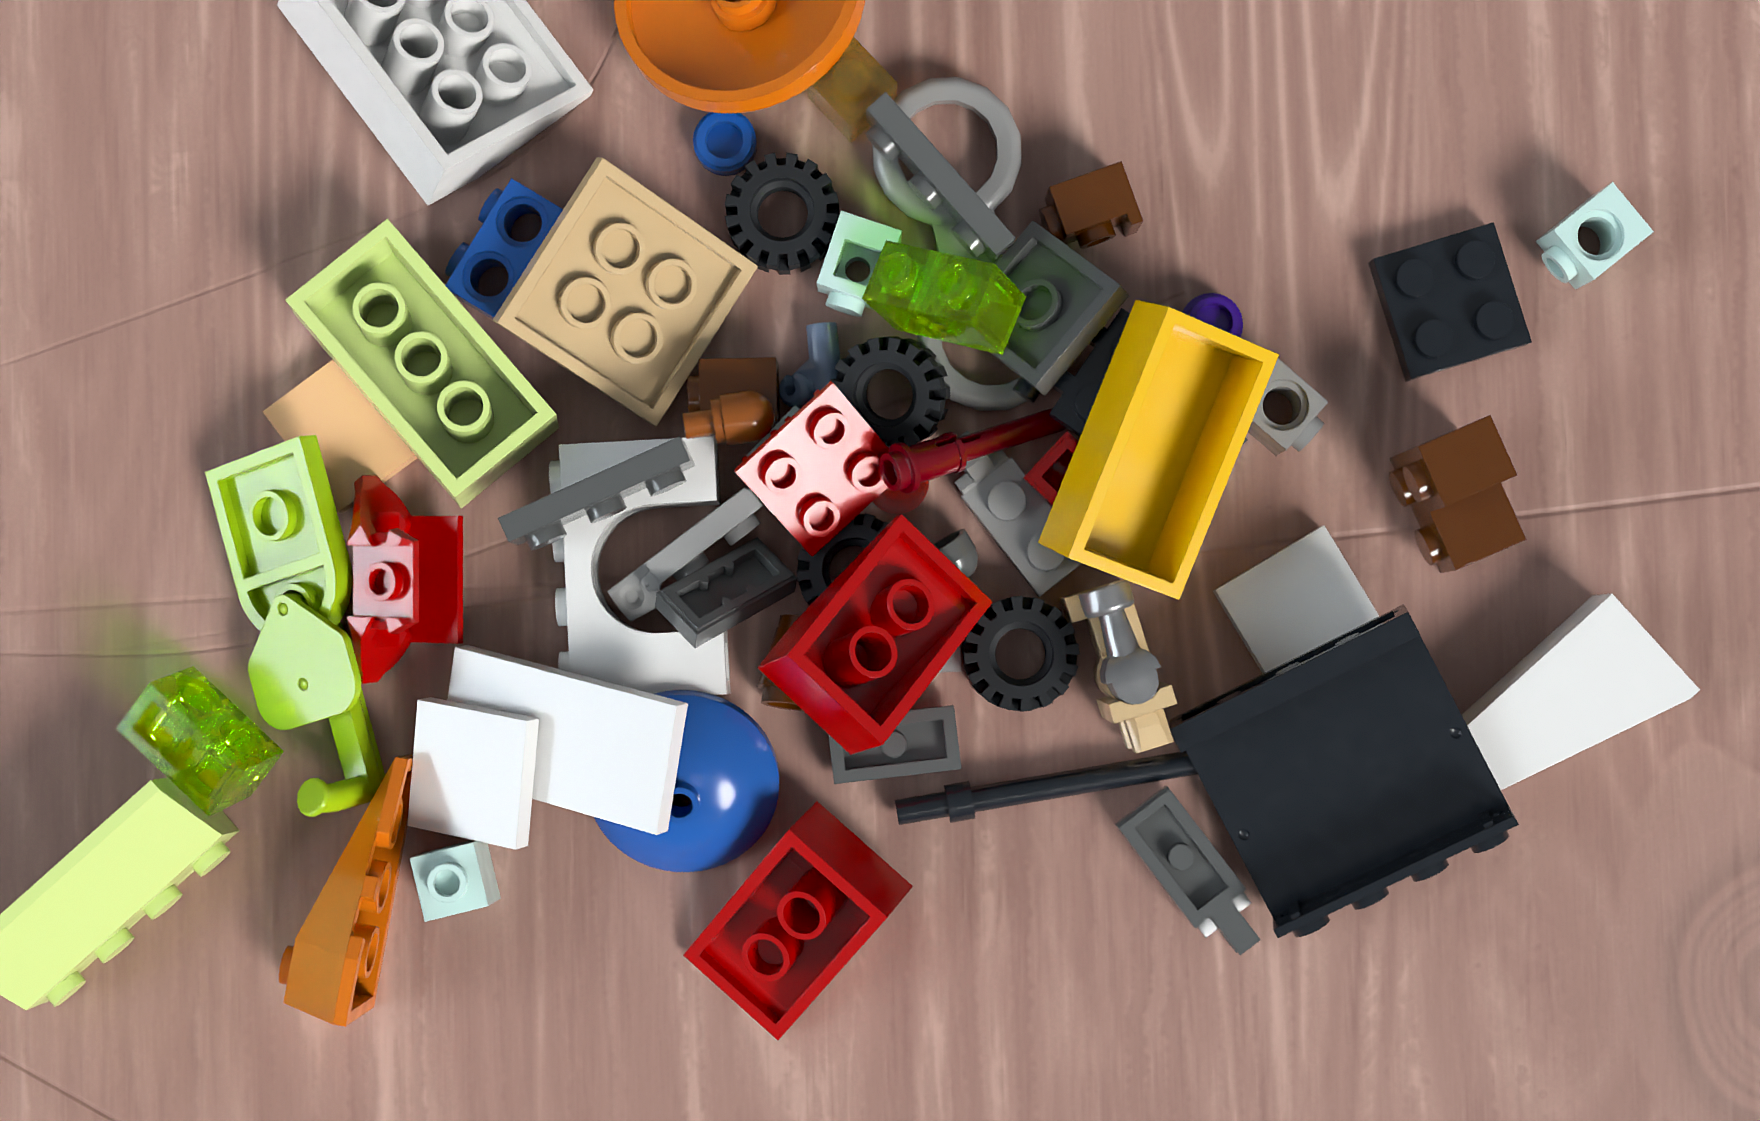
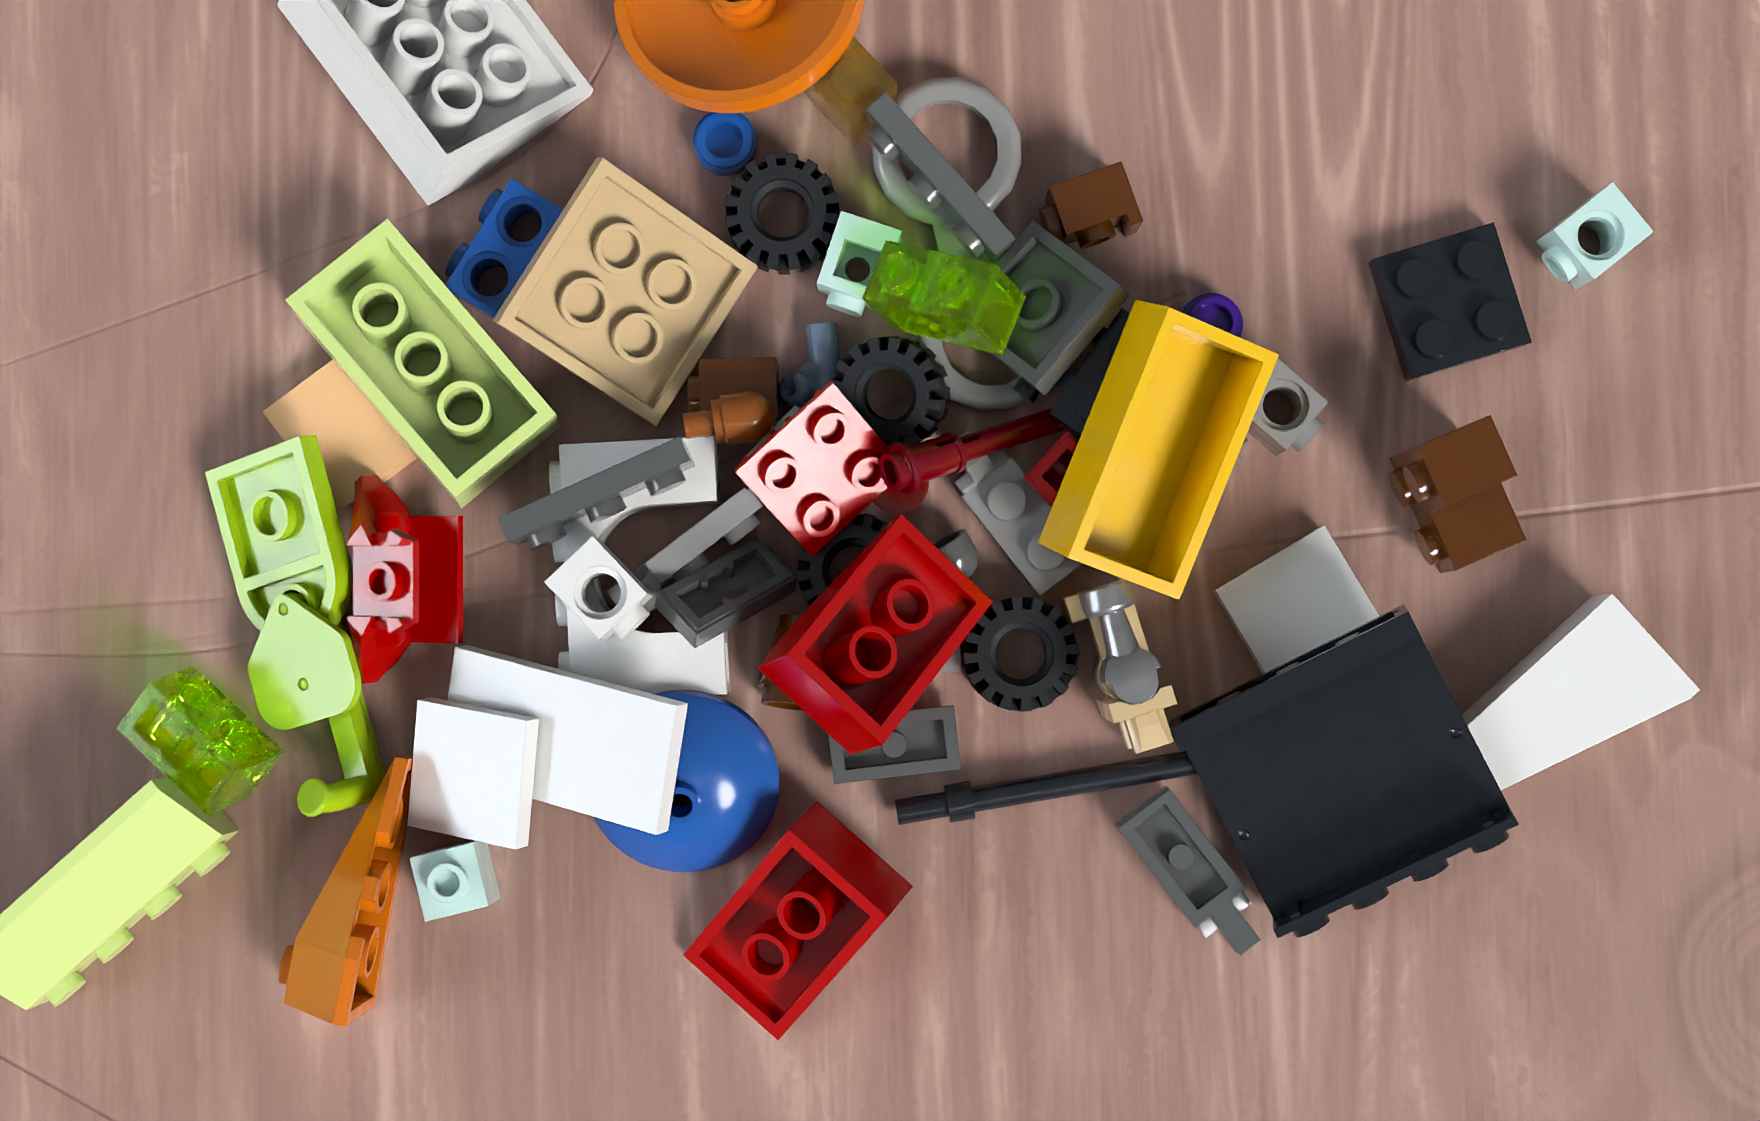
(572, 582): none -> white brick

